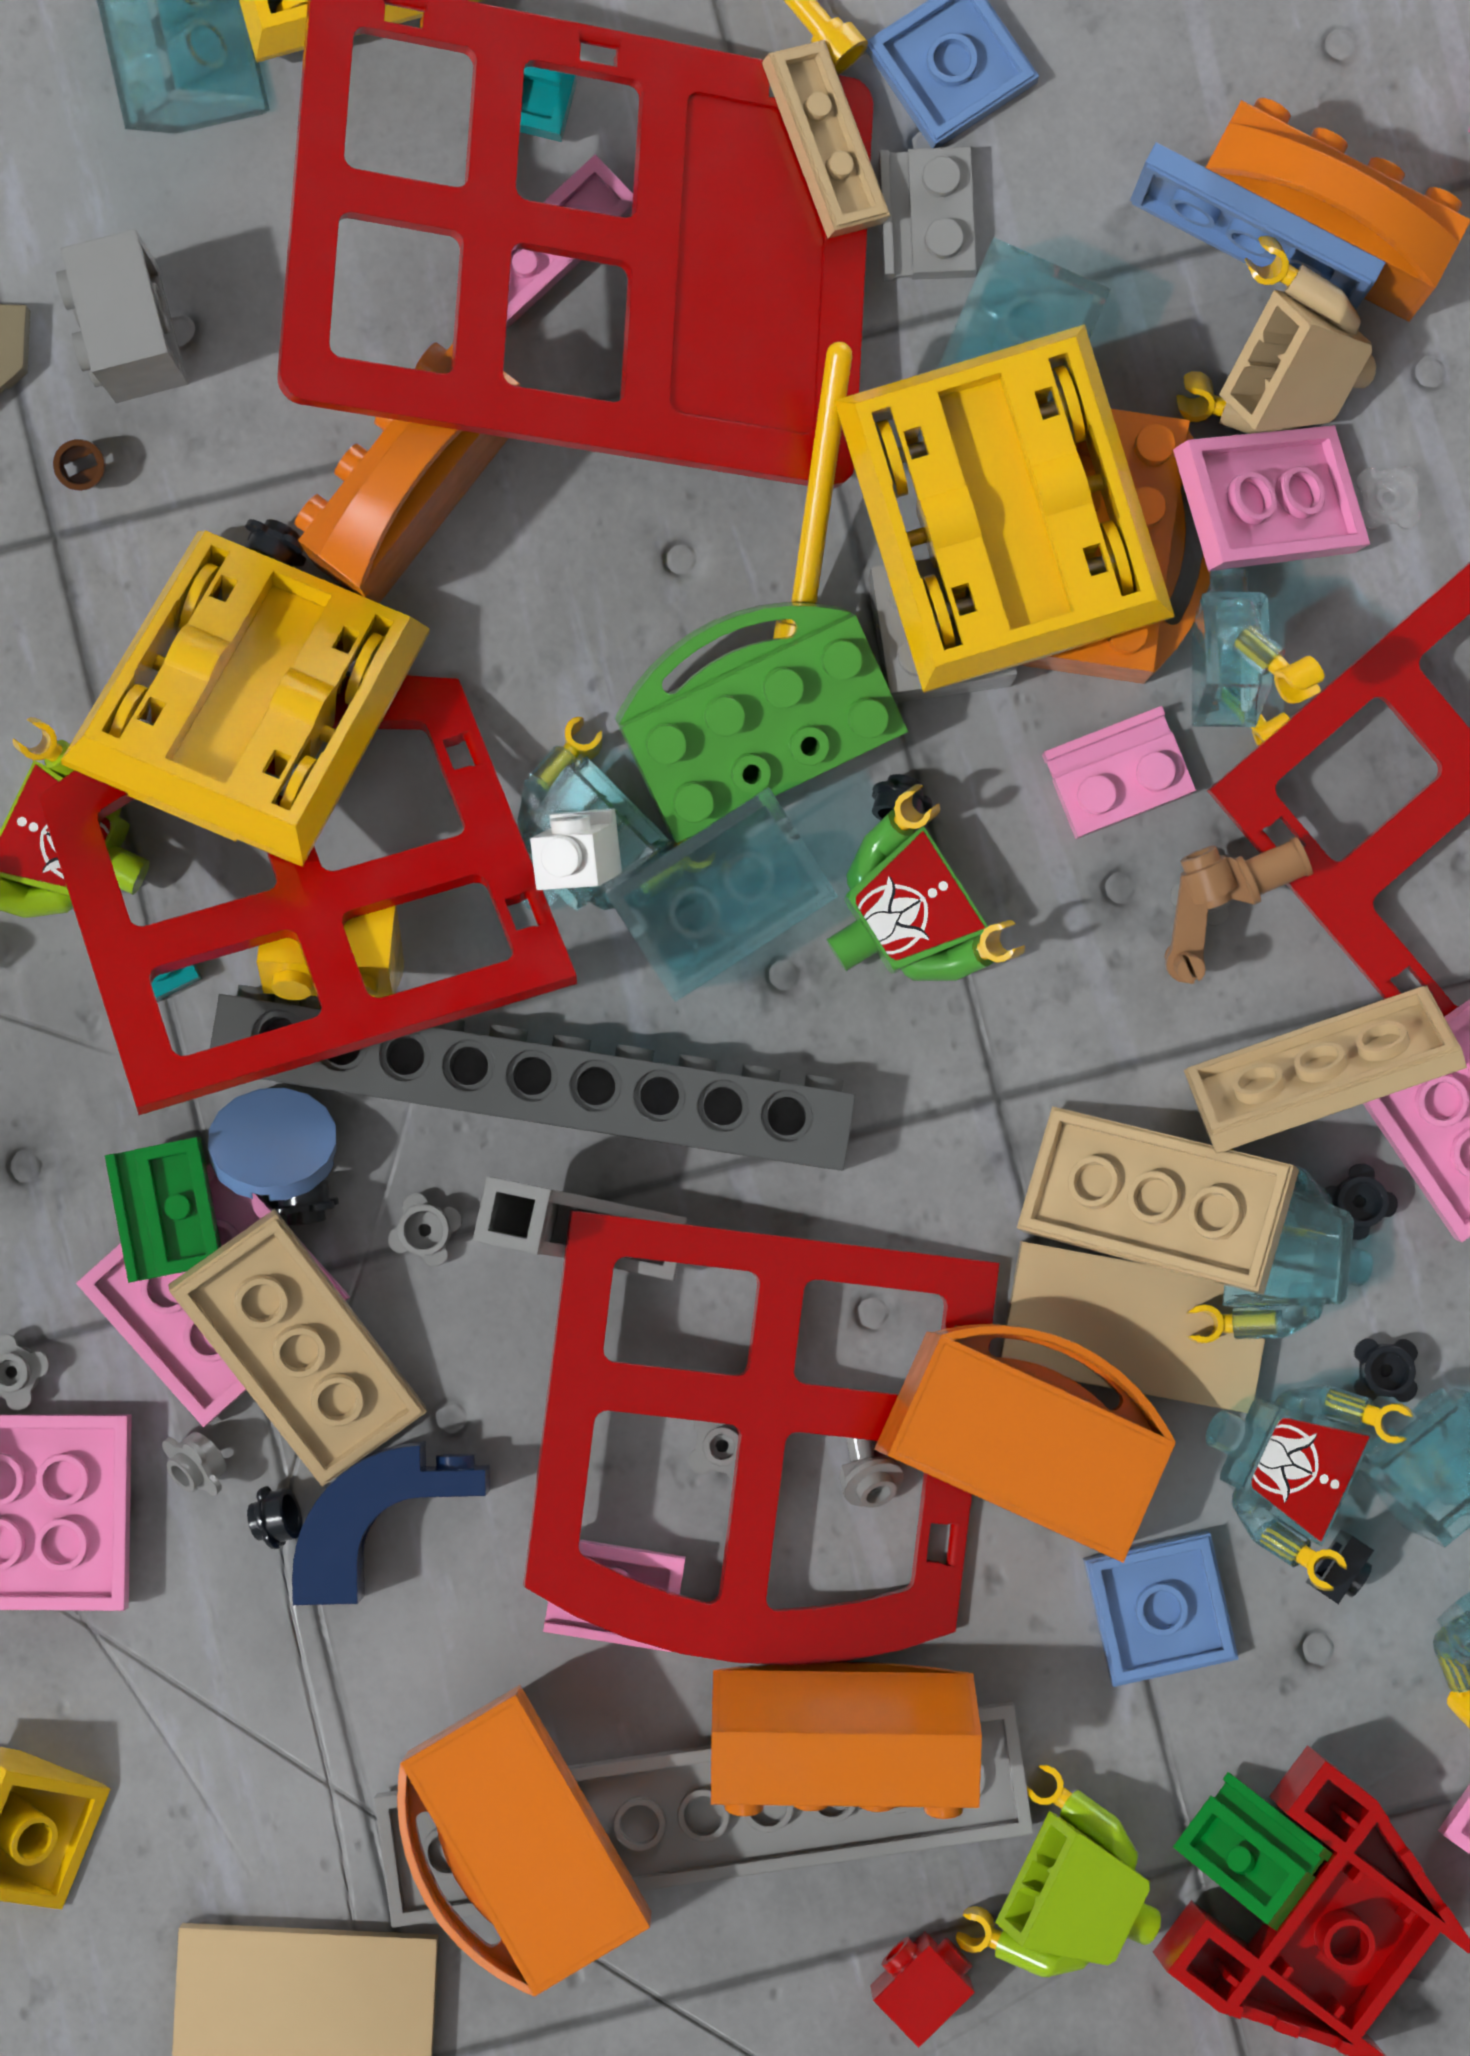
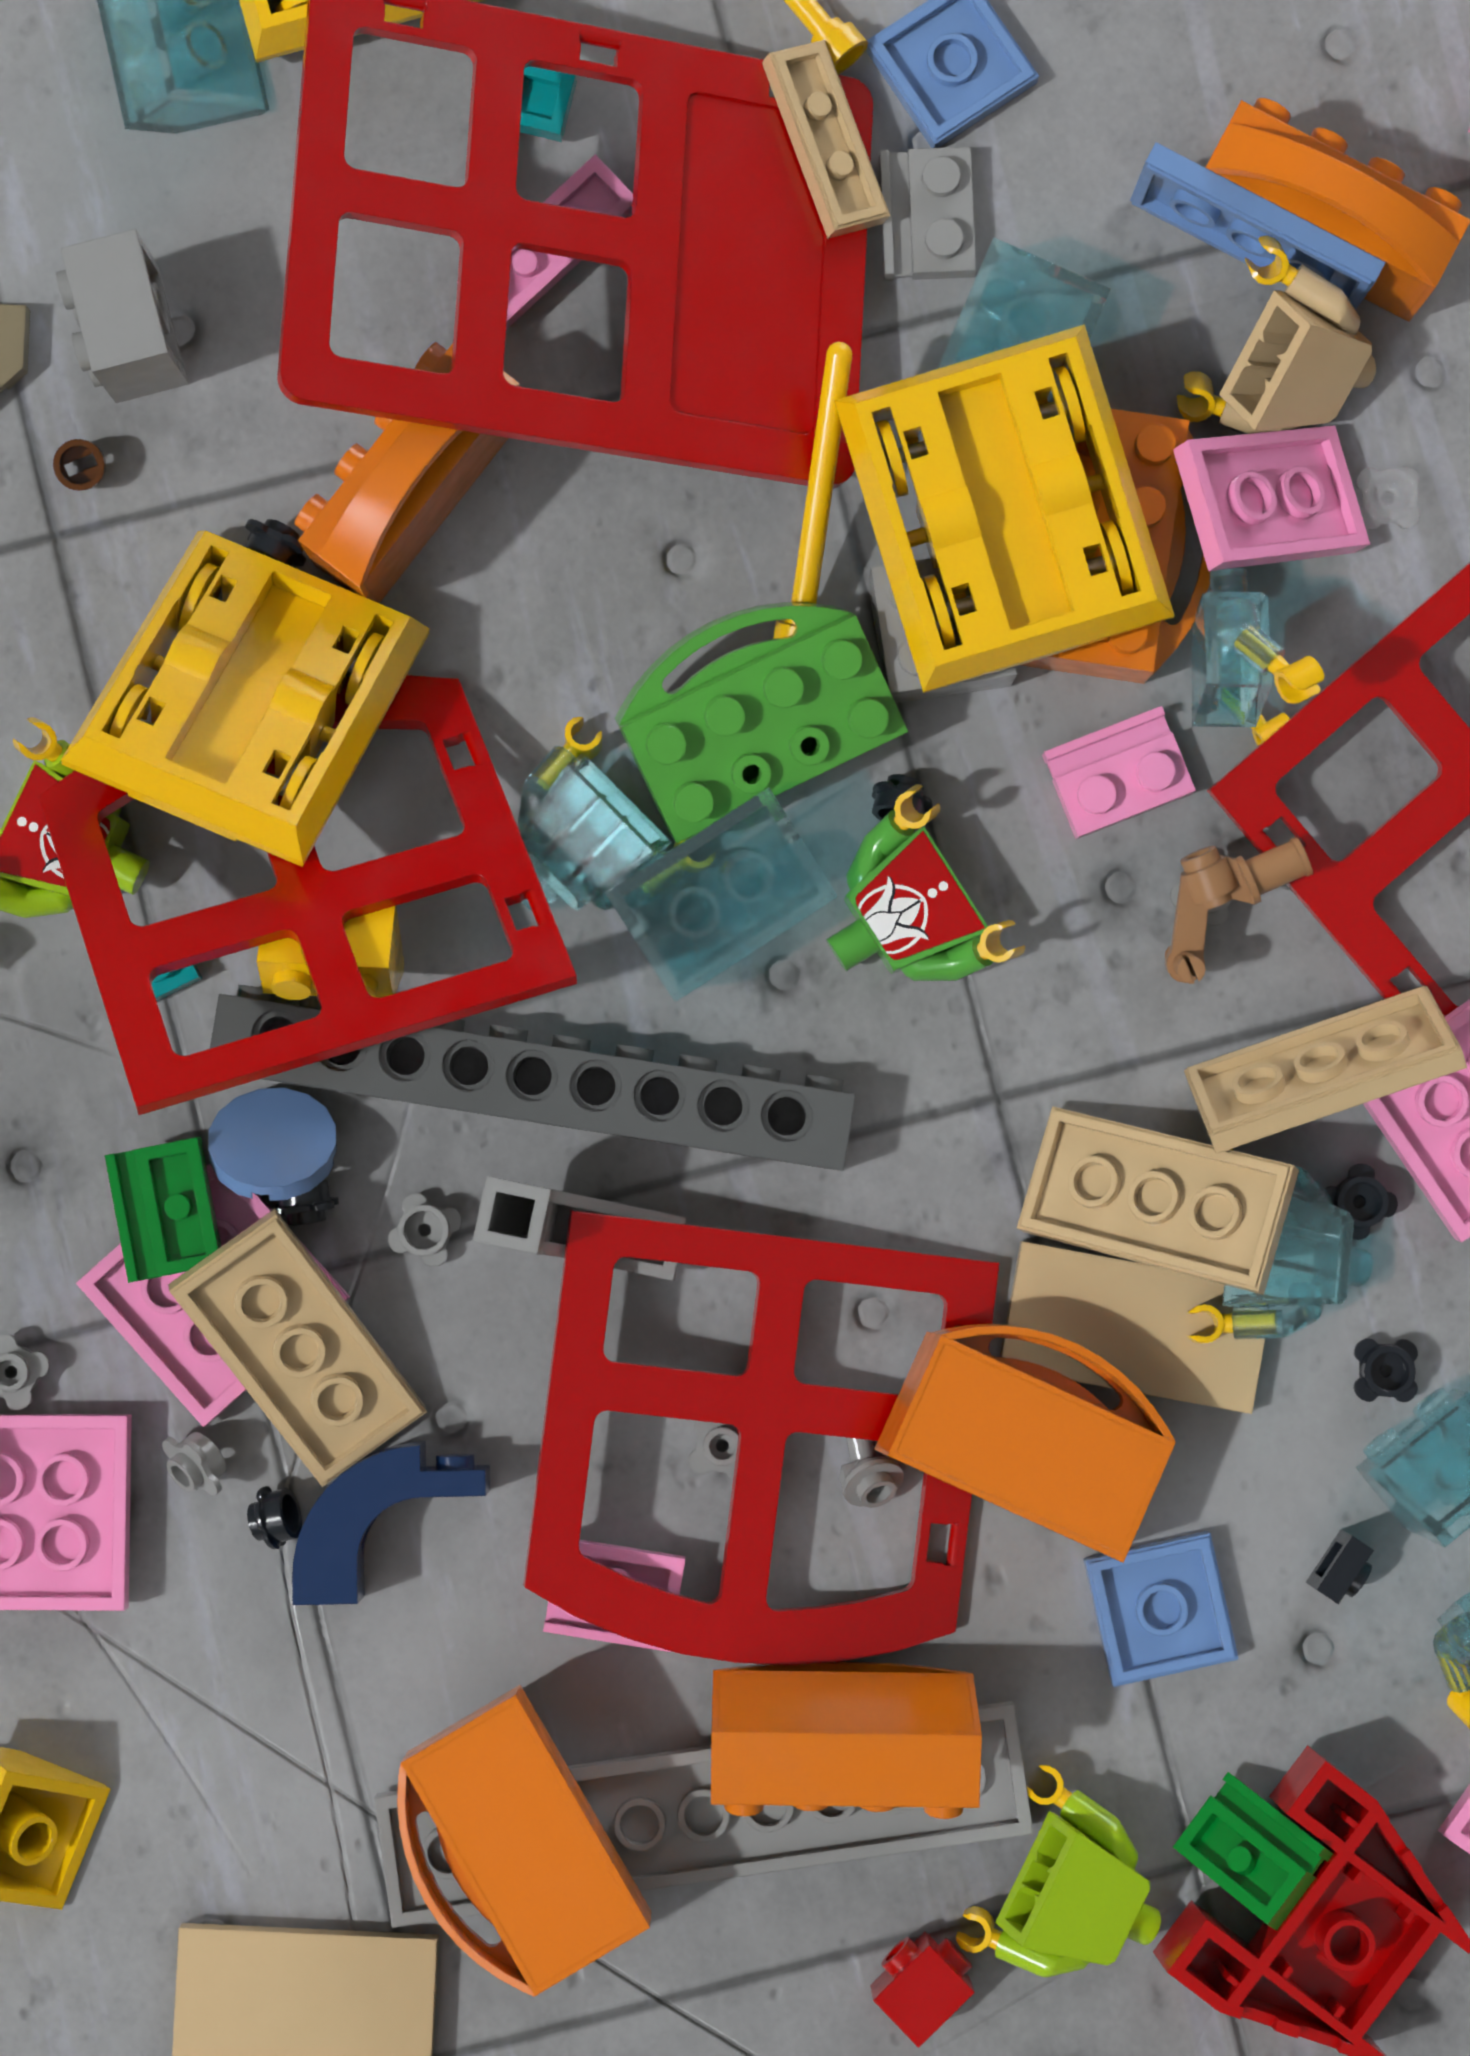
(577, 850): white brick -> none
(1295, 1466): torso -> none

